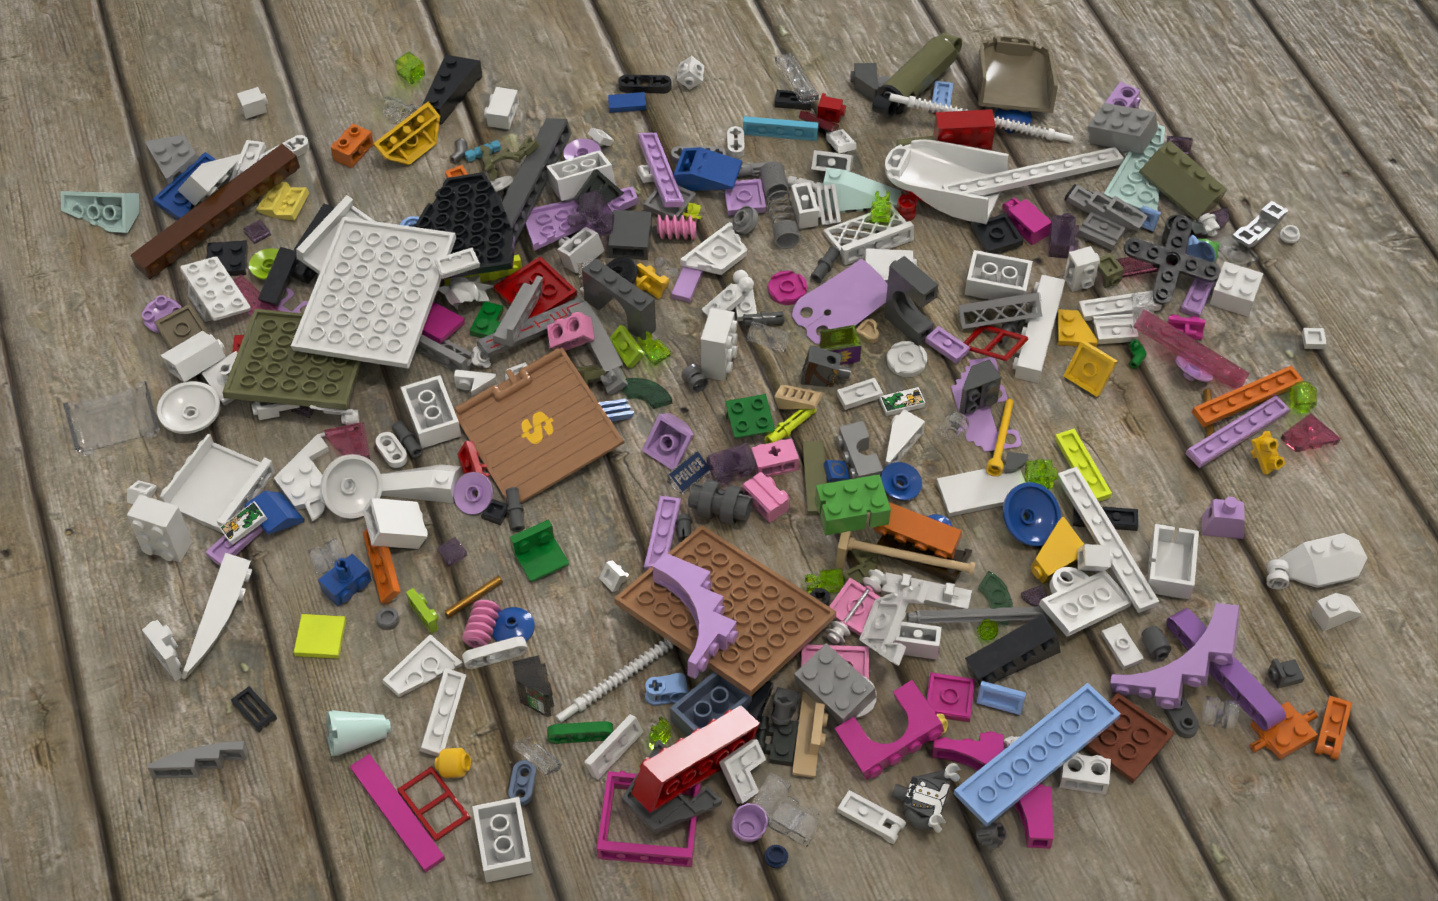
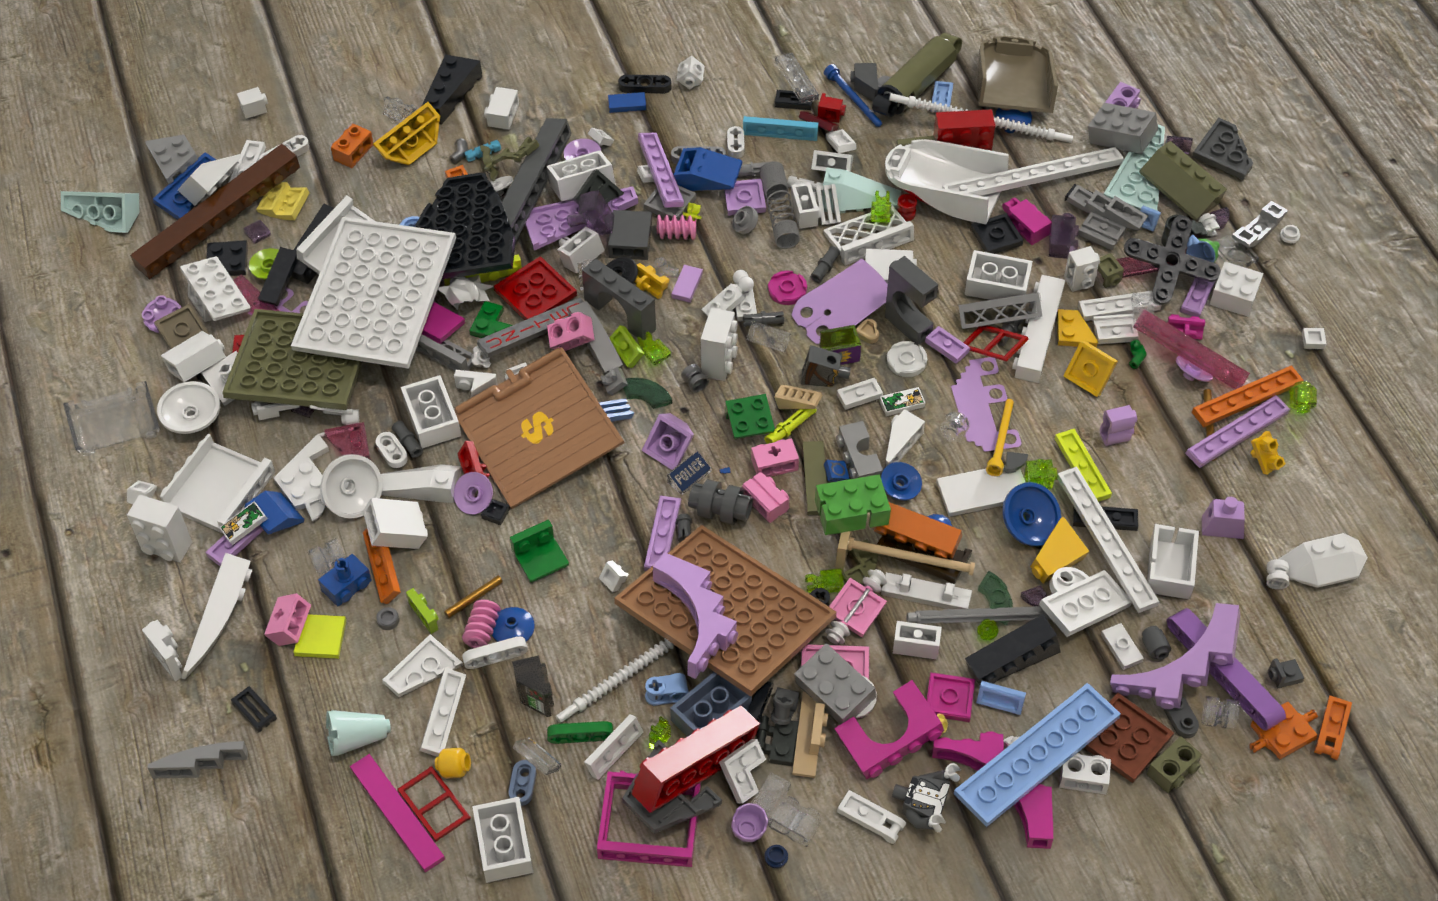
(287, 619): none -> bright pink brick
(410, 67): clear neon green brick -> none
(452, 551): clear purple tile -> none
(457, 263): white plate -> none
(515, 509): dark grey pin -> none
(518, 312): light grey fence -> none
(590, 373): olive bracket -> none
(717, 252): white wing -> none
(731, 463): clear purple brick -> none
(833, 73): none -> blue piece
(885, 619): white wing -> none
(980, 387): dark grey slope -> none
(991, 835): flat silver gear -> none
(1094, 557): white brick -> none
(1118, 425): none -> lavender brick
(1170, 762): none -> olive brick
(1224, 150): none -> dark grey plate
(1309, 434): clear pink wing -> none
(1334, 611): white slope -> none

